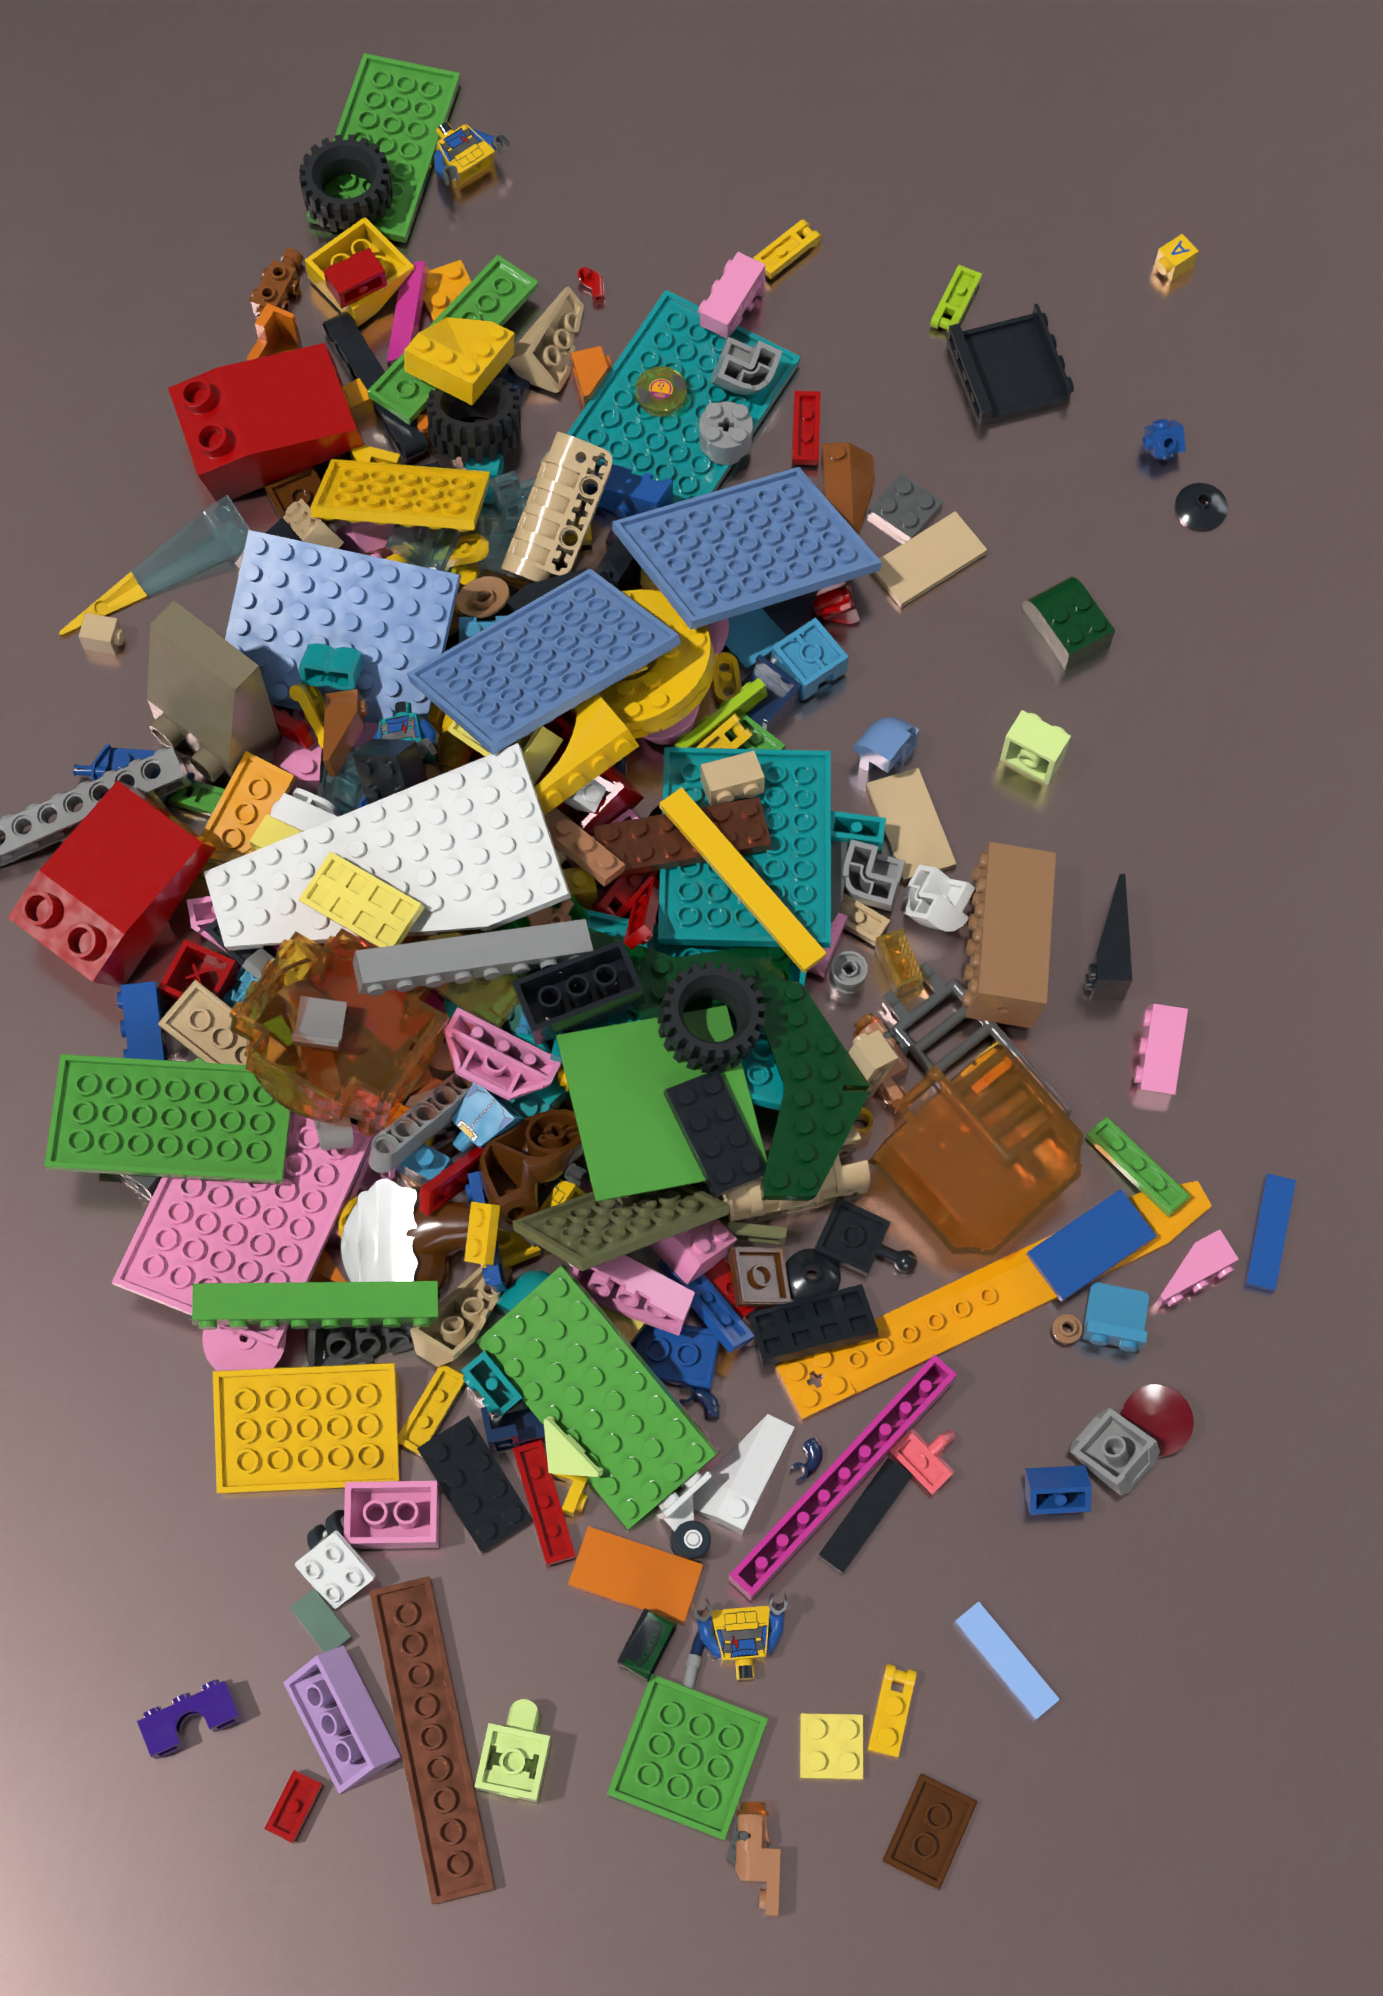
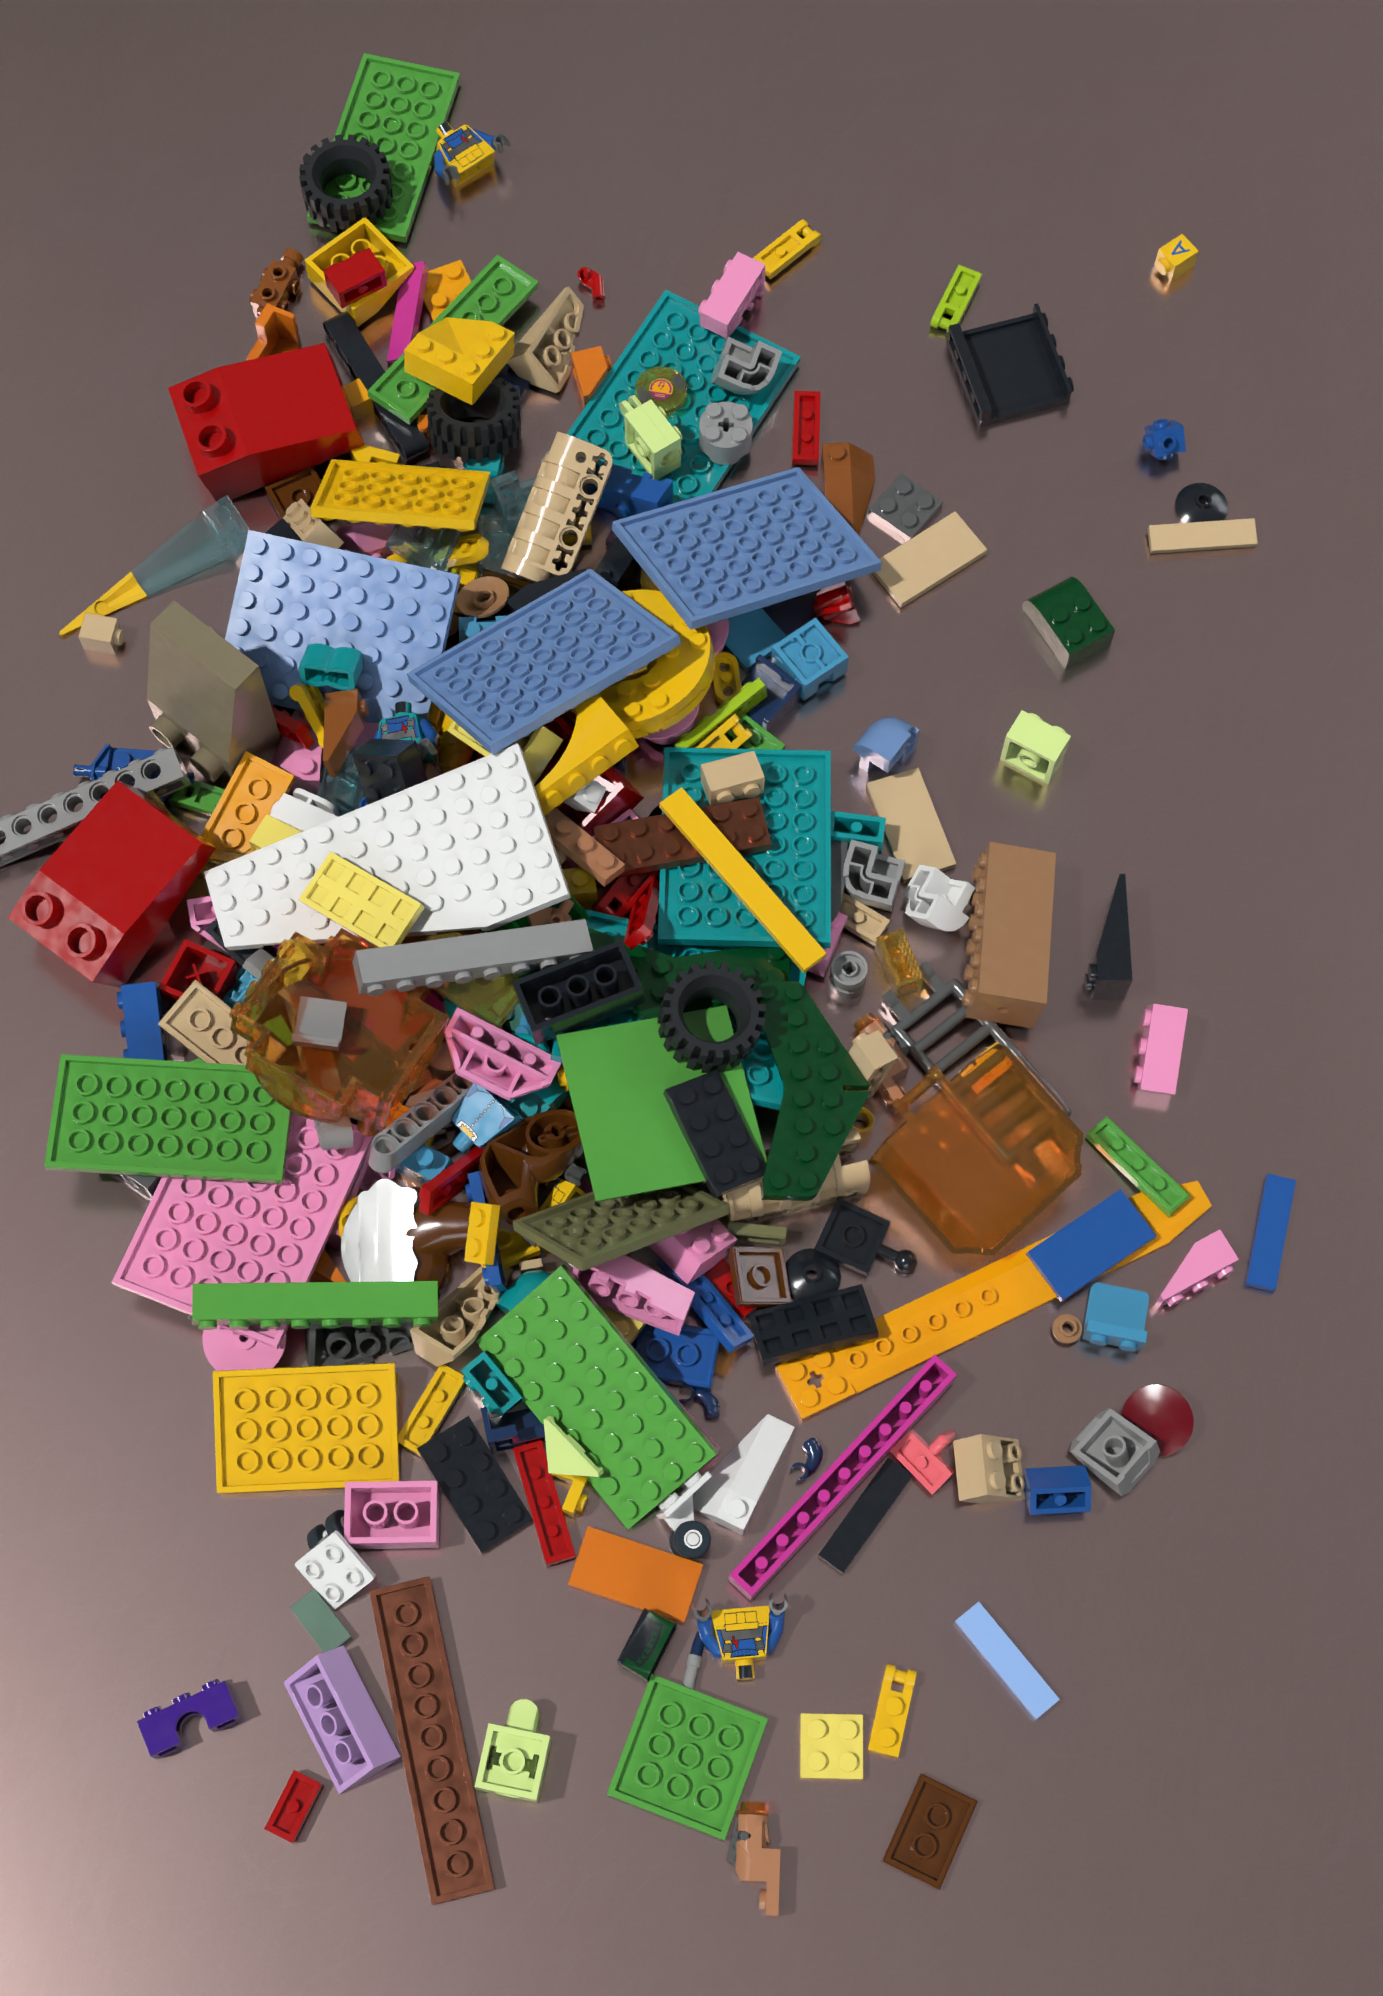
(529, 1265): none -> tan piece
(651, 437): none -> yellowish green brick
(989, 1469): none -> tan slope
(1202, 535): none -> tan tile

